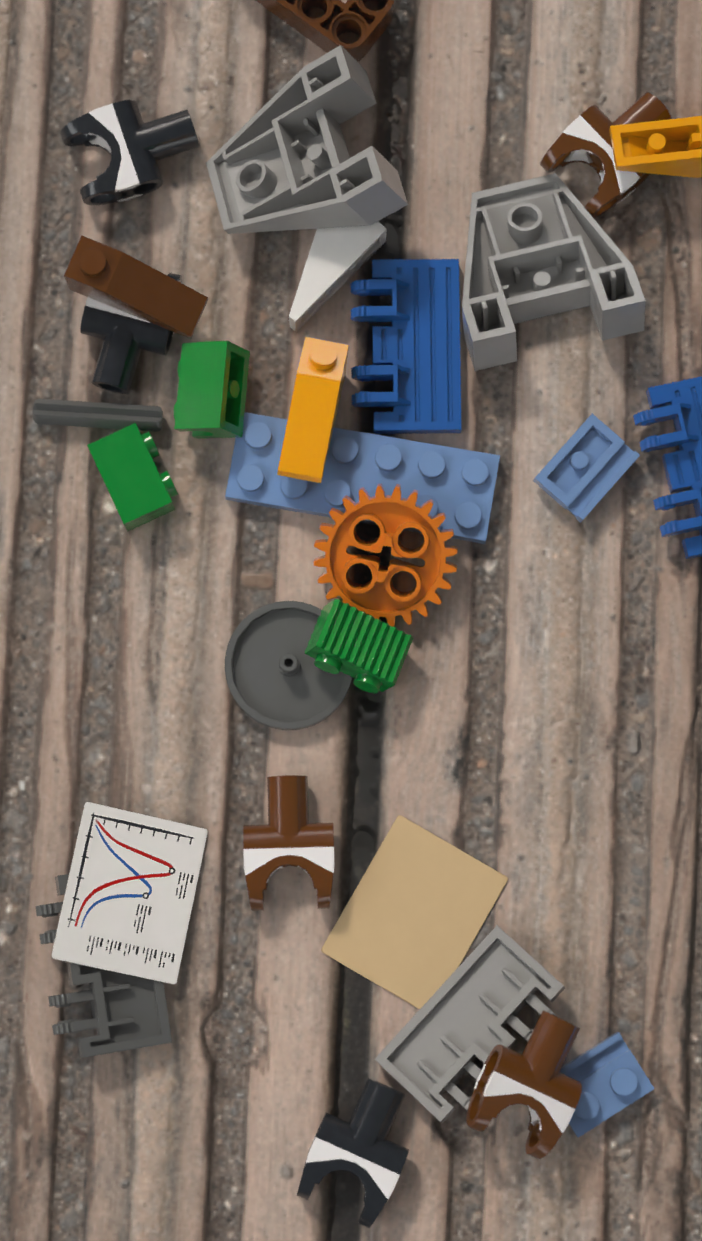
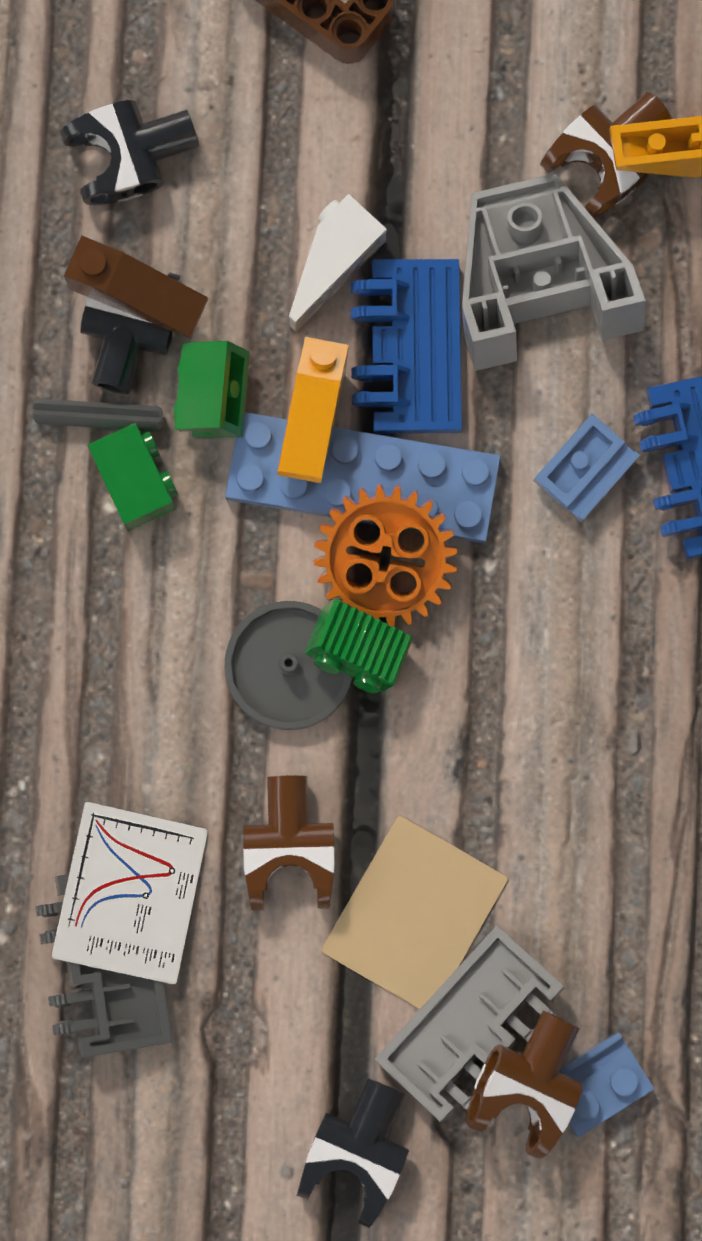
(293, 161): light grey wedge -> none

